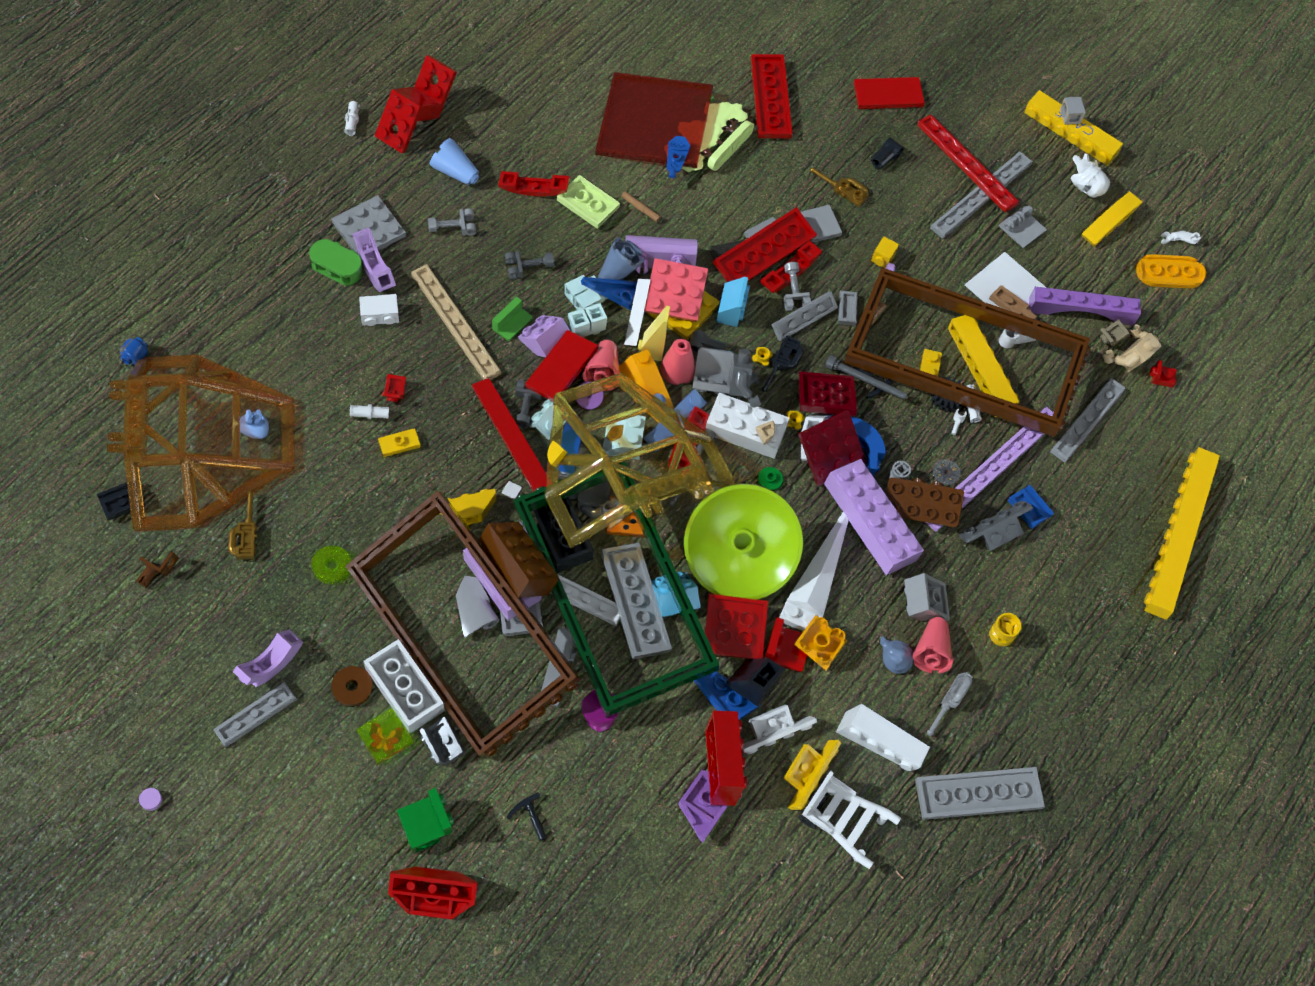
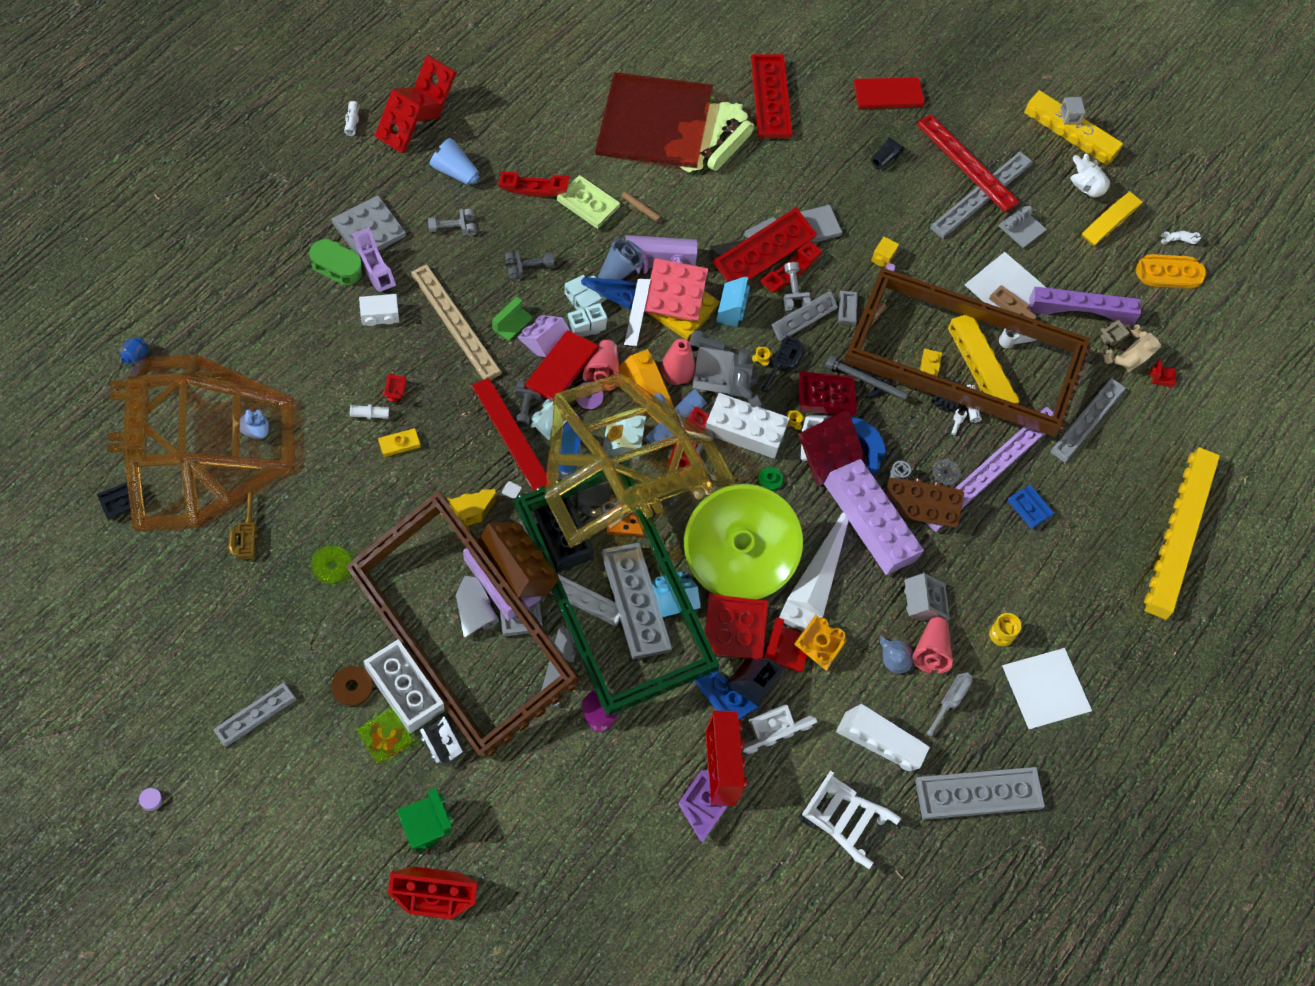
(151, 569): reddish brown bracket -> none
(271, 661): lavender arch -> none
(534, 818): black piece -> none
(555, 453): yellow tile -> none
(655, 336): light yellow wedge -> none
(677, 147): blue piece -> none
(766, 431): tan tile -> none
(807, 771): yellow bracket -> none
(844, 189): pearl gold piece -> none
(999, 528): dark grey bracket -> none
(1046, 688): none -> white sticker

